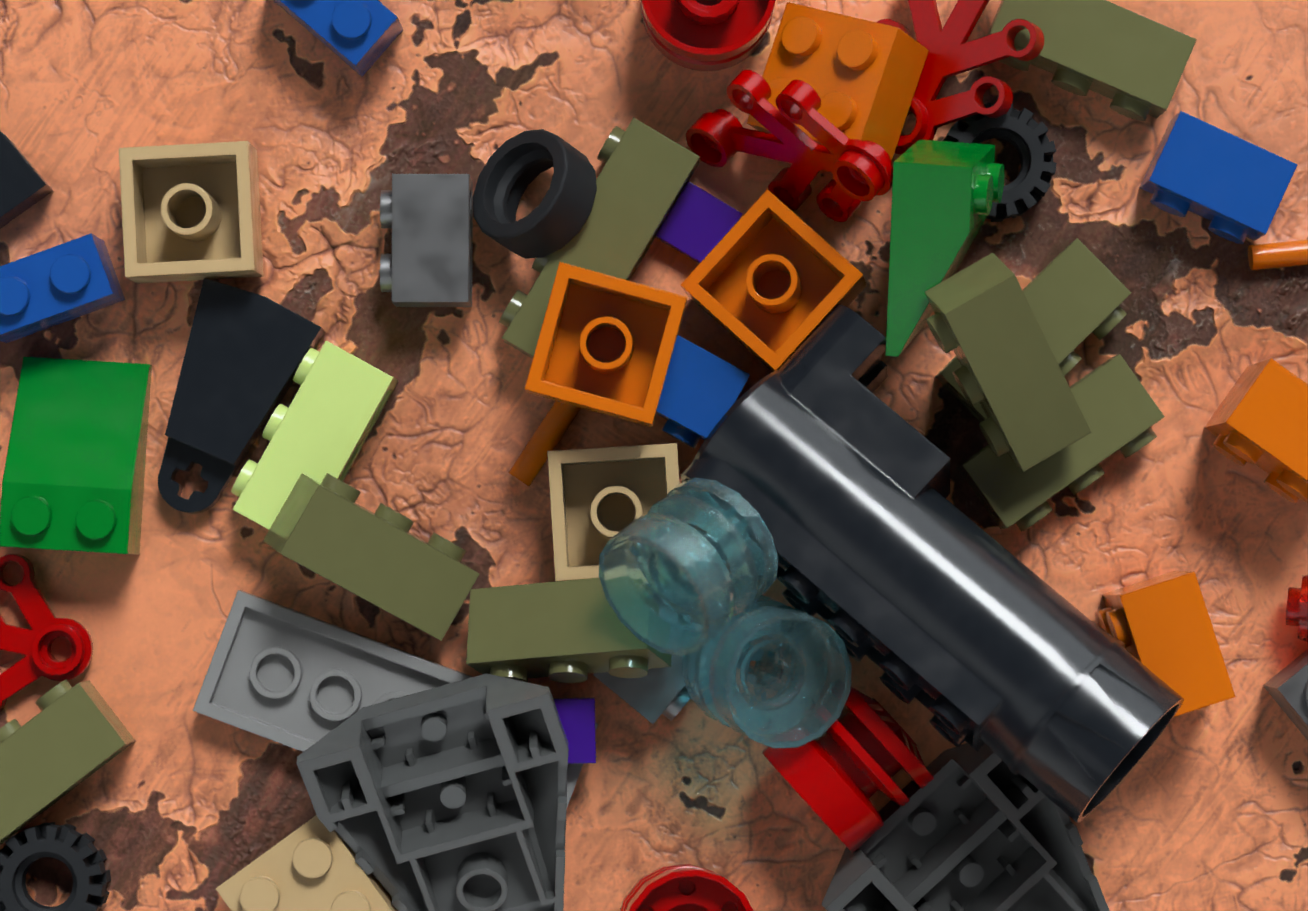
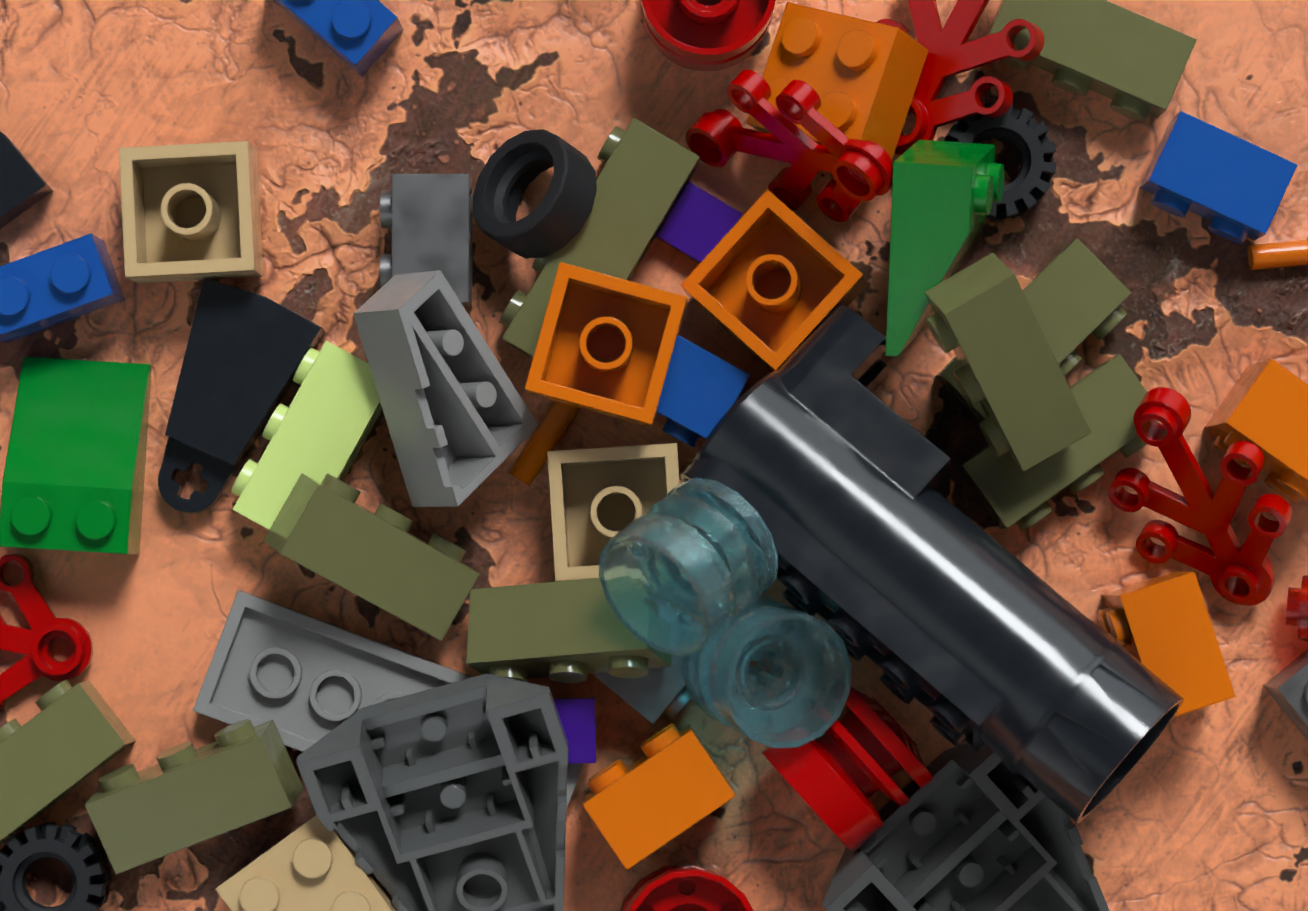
(193, 794): none -> olive brick
(439, 389): none -> light grey wedge
(657, 794): none -> orange brick
(1236, 570): none -> red plant

